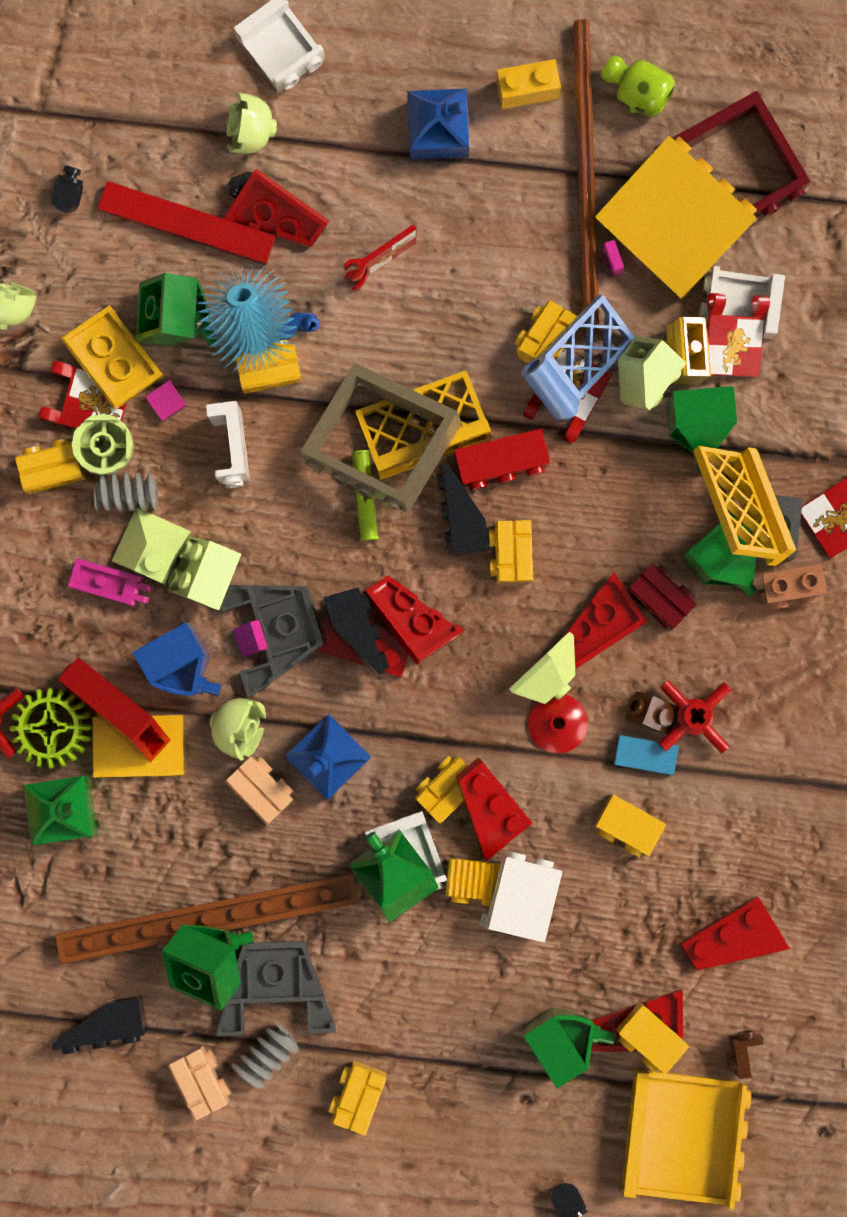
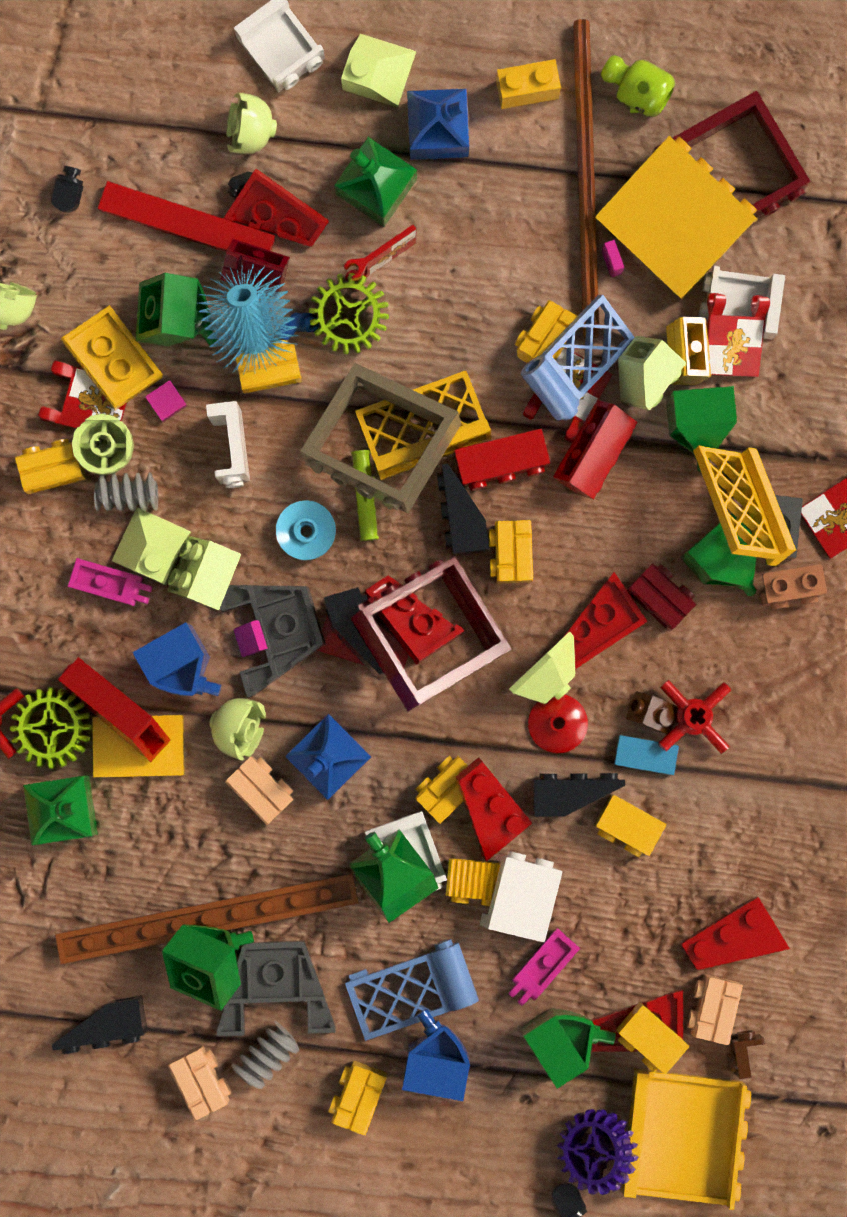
(242, 256): none -> dark red brick
(298, 516): none -> medium azure dish
(335, 291): none -> lime gear
(375, 181): none -> green piece
(377, 70): none -> yellowish green slope
(436, 1062): none -> blue piece
(449, 976): none -> medium blue piece
(469, 603): none -> dark red window
(543, 966): none -> dark pink hinge
(564, 796): none -> black slope
(591, 1172): none -> dark purple gear
(595, 449): none -> red brick
(714, 1009): none -> light nougat brick

